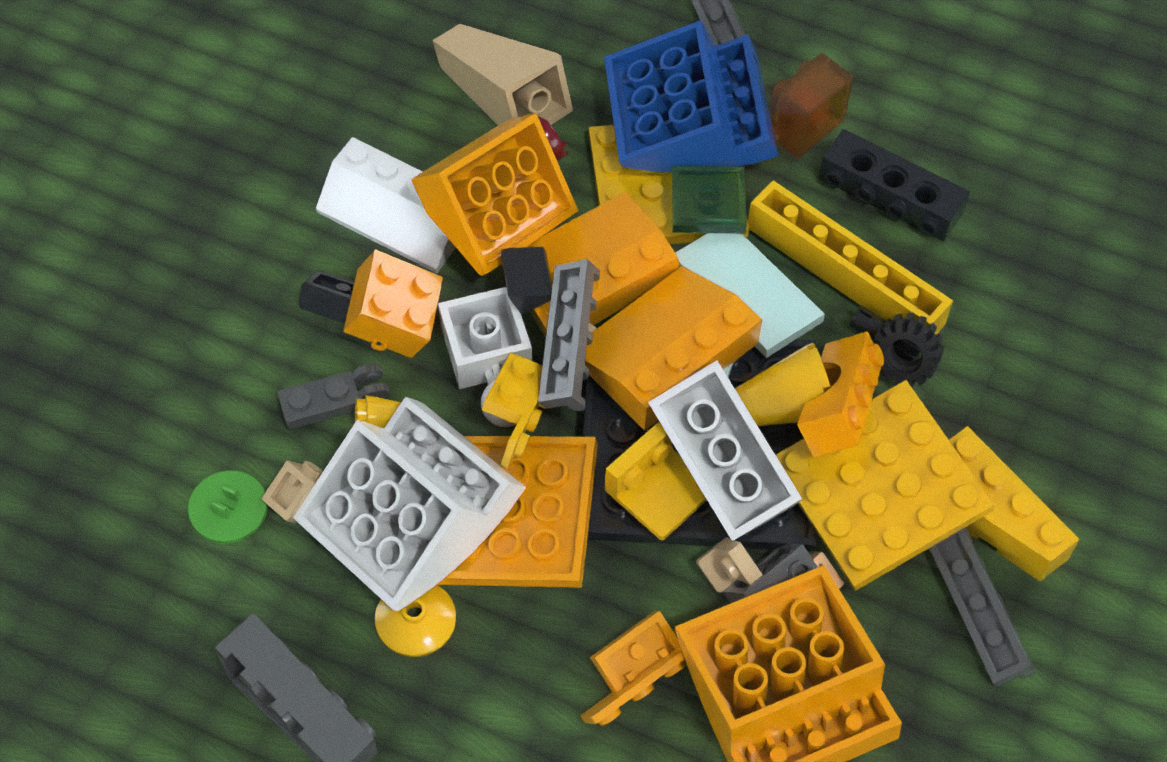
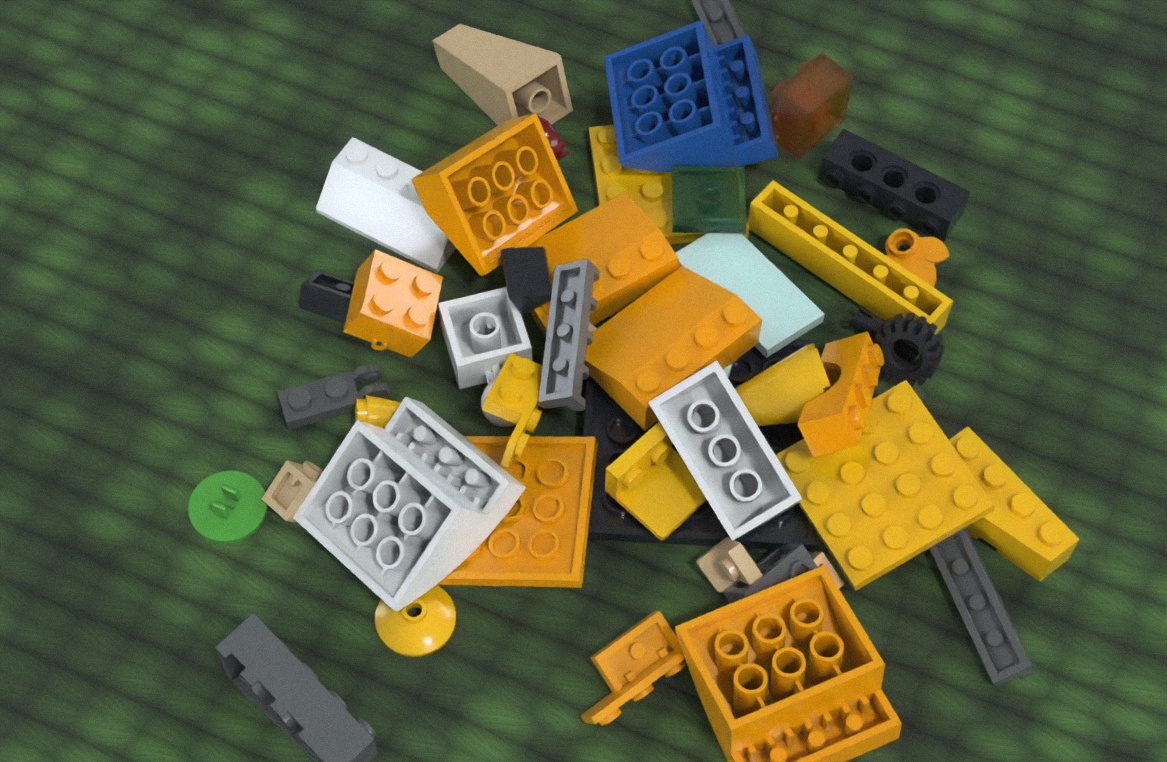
(920, 257): none -> light orange plate

